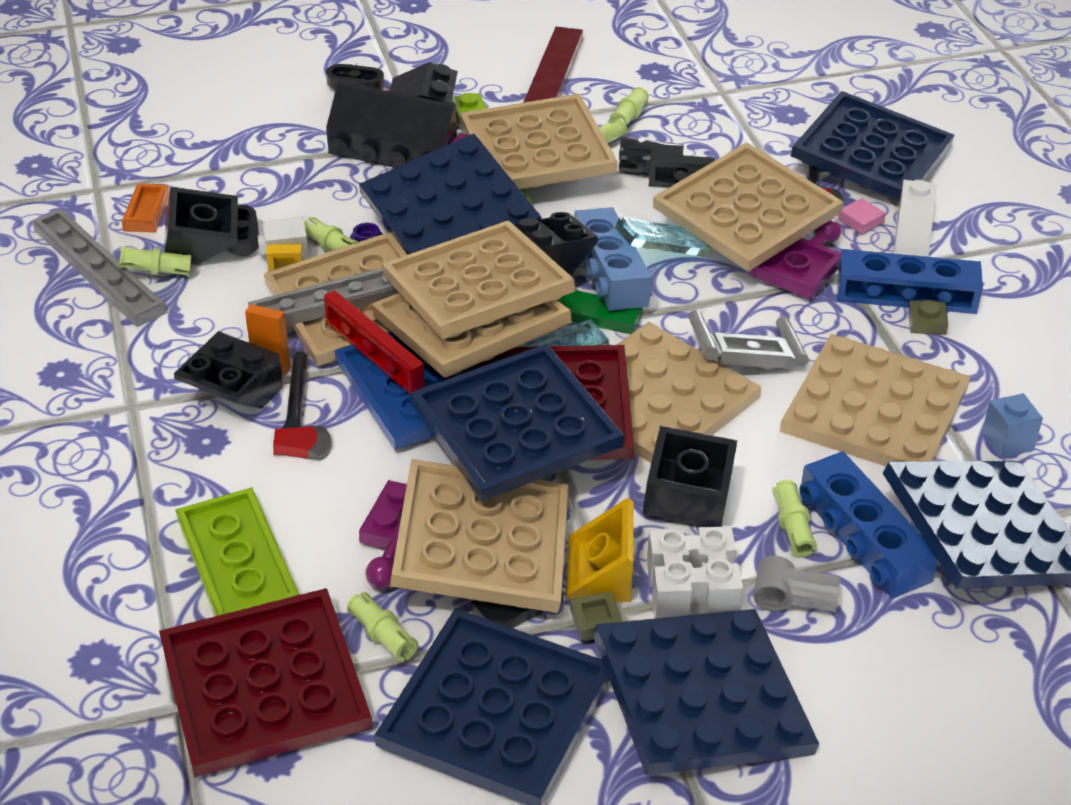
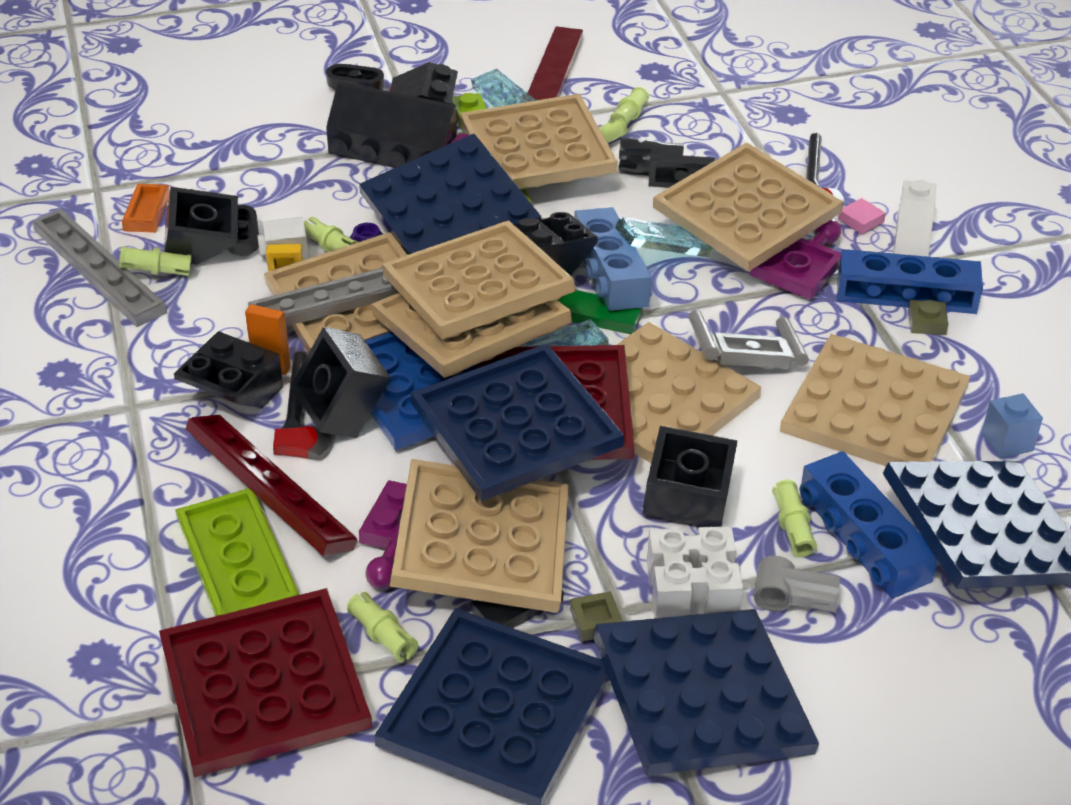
(272, 485): none -> dark red tile
(340, 382): none -> black brick
(374, 342): red tile -> none
(499, 89): none -> clear light blue tile
(603, 555): yellow slope -> none
(871, 145): dark blue plate -> none

